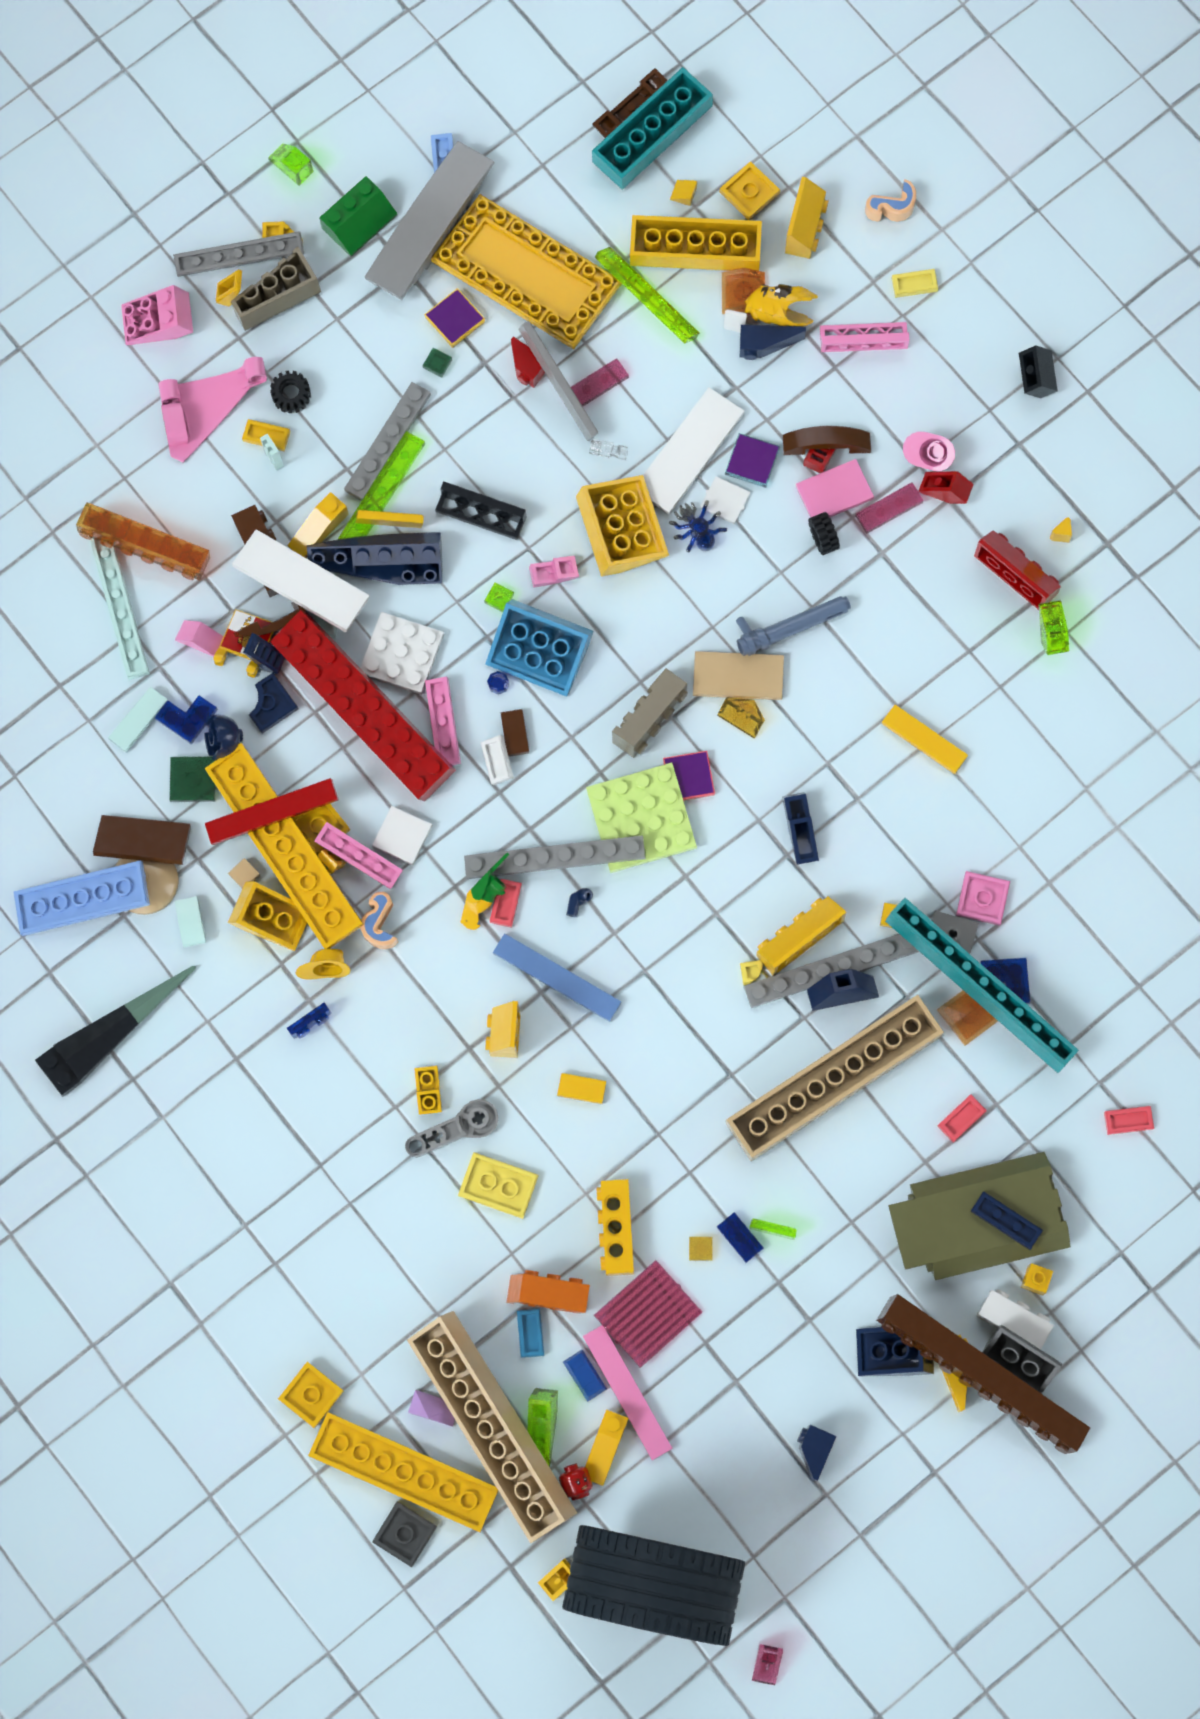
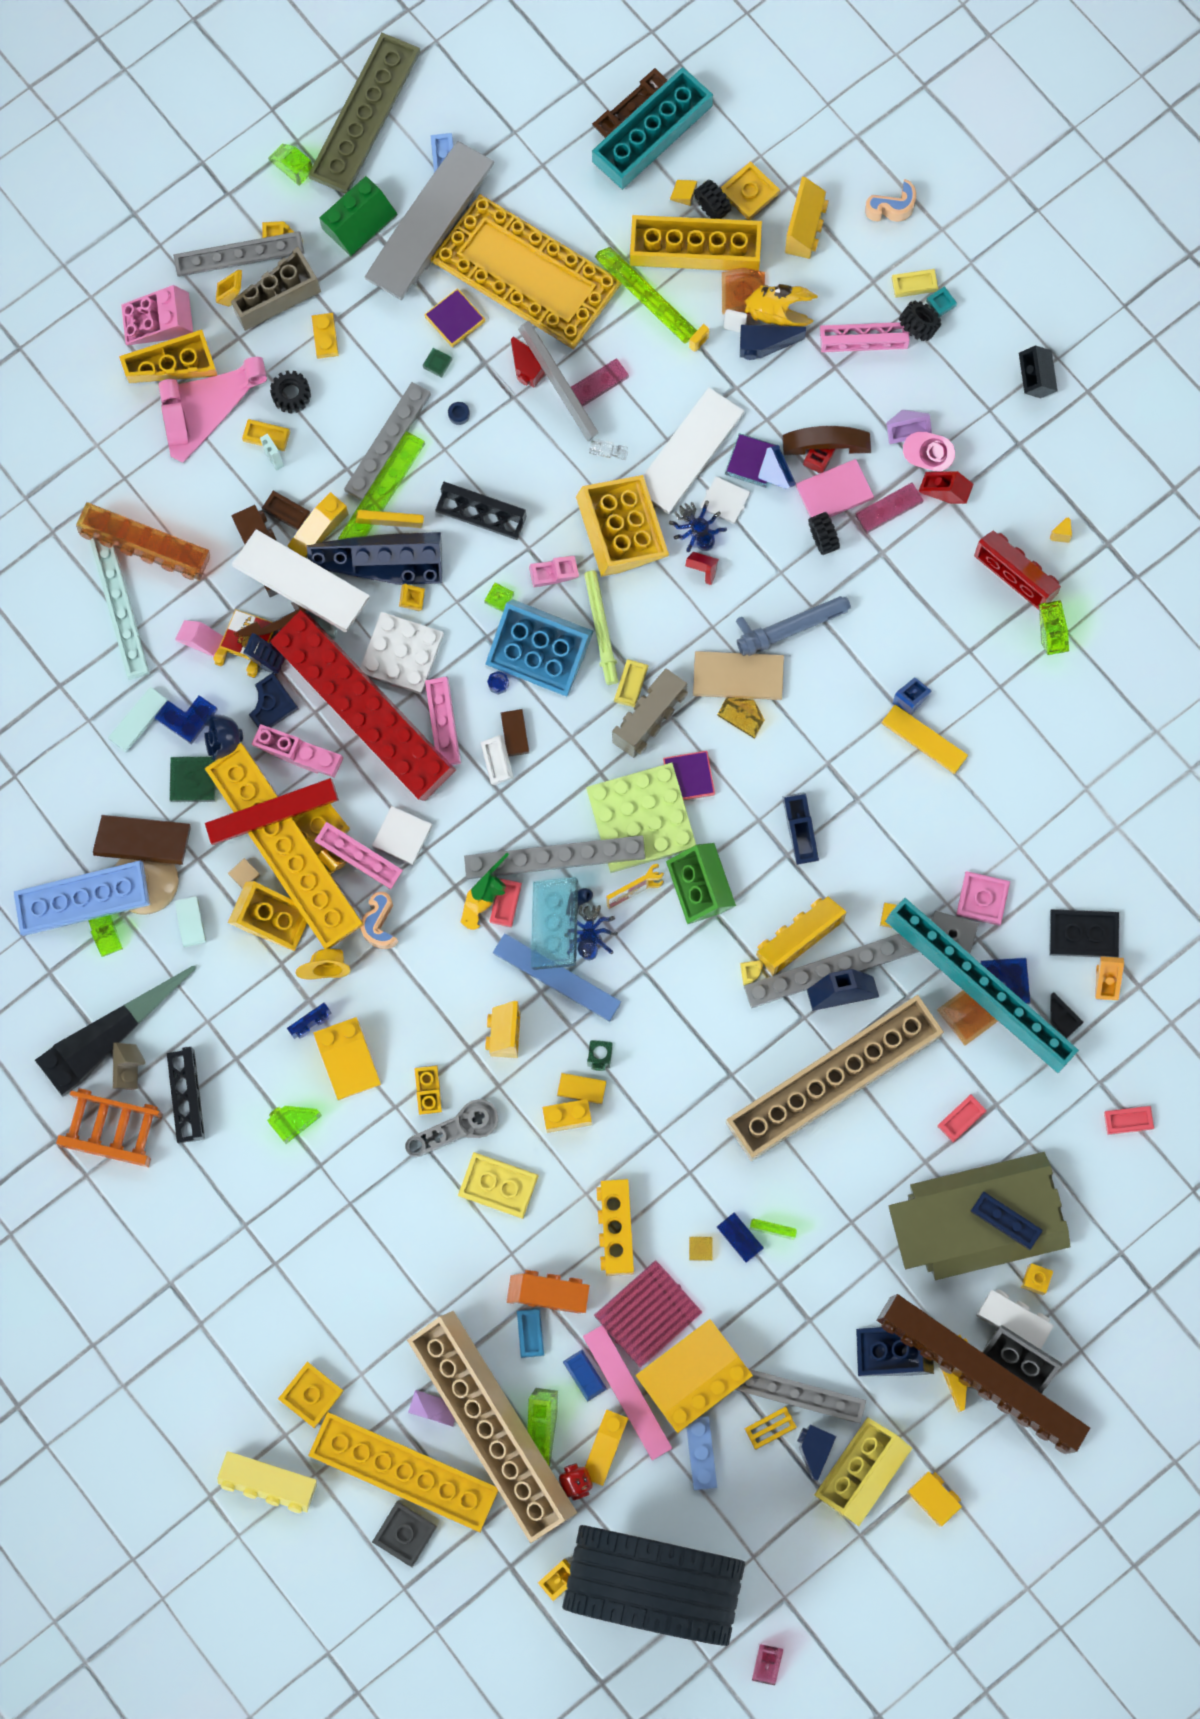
(93, 1145): none -> orange fence
(105, 935): none -> clear neon green slope
(125, 1066): none -> dark tan slope
(174, 359): none -> yellow wedge
(192, 1091): none -> black fence
(267, 1482): none -> light yellow brick
(285, 510): none -> reddish brown tile
(291, 1121): none -> clear neon green slope
(296, 751): none -> bright pink slope
(325, 335): none -> yellow plate
(347, 1058): none -> yellow slope
(364, 113): none -> olive plate
(411, 597): none -> yellow tile
(458, 413): none -> dark blue tile
(554, 923): none -> clear light blue tile
(567, 1116): none -> yellow brick
(589, 938): none -> animal
(599, 1064): none -> clear green bracket
(606, 654): none -> yellowish green axle
(631, 683): none -> light yellow tile
(635, 887): none -> yellow flag
(693, 1375): none -> yellow slope
(699, 338): none -> yellow tile
(700, 882): none -> bright green slope
(701, 1454): none -> light blue plate
(703, 563): none -> red tile
(712, 200): none -> black tyre
(752, 1437): none -> yellow tile
(776, 469): none -> slope
(804, 1396): none -> light grey plate
(863, 1471): none -> light yellow slope
(905, 424): none -> lavender slope
(911, 695): none -> blue slope
(920, 320): none -> black tyre
(935, 1498): none -> yellow brick
(941, 301): none -> teal plate
(1063, 1017): none -> black tile
(1084, 933): none -> black tile
(1109, 978): none -> light orange slope

